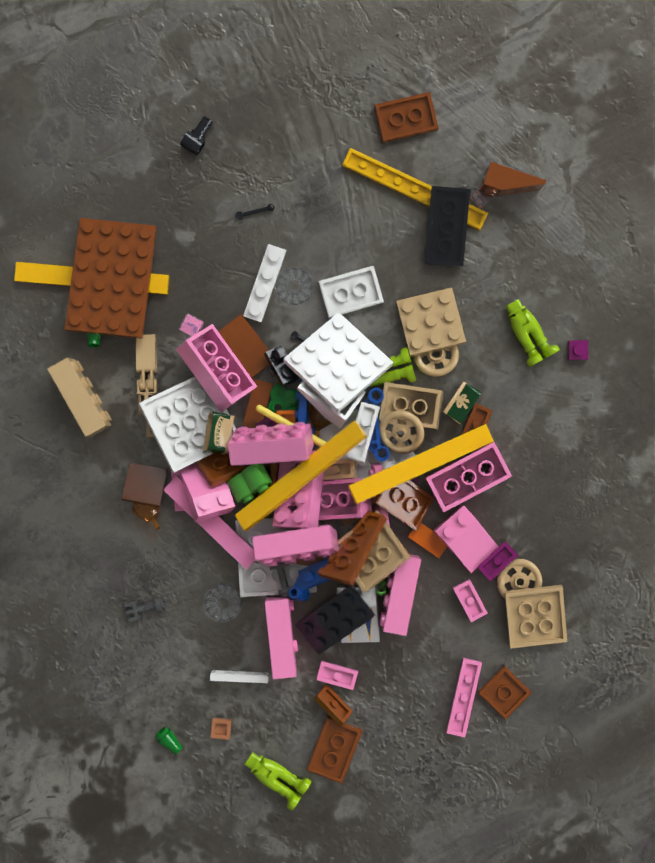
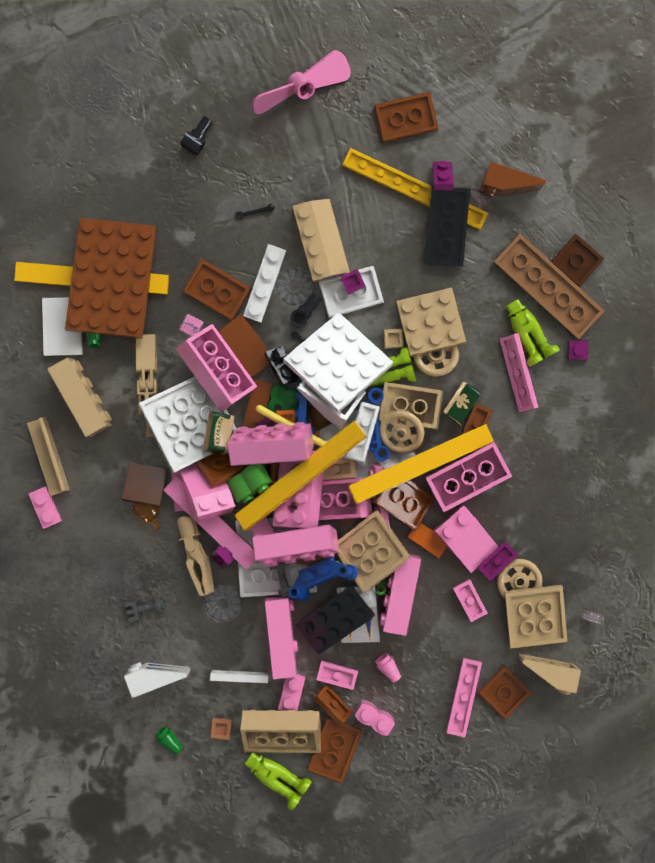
(45, 507): none -> bright pink plate
(48, 456): none -> tan panel
(55, 337): none -> white tile
(150, 676): none -> white slope
(196, 556): none -> tan arm
(216, 289): none -> dark orange tile
(222, 556): none -> magenta plate
(262, 528): none -> bright pink tile
(281, 731): none -> tan slope
(291, 693): none -> bright pink plate
(305, 310): none -> black pin
(320, 239): none -> tan slope
(328, 71): none -> bright pink piece
(350, 558): dark orange wing -> none
(352, 281): none -> magenta plate
(369, 715): none -> bright pink brick
(388, 667): none -> bright pink cone
(393, 338): none -> tan tile
(443, 175): none -> magenta plate
(518, 372): none -> bright pink plate
(549, 286): none -> medium nougat plate
(559, 674): none -> tan slope
(577, 260): none -> reddish brown tile
(587, 615): none -> clear tile

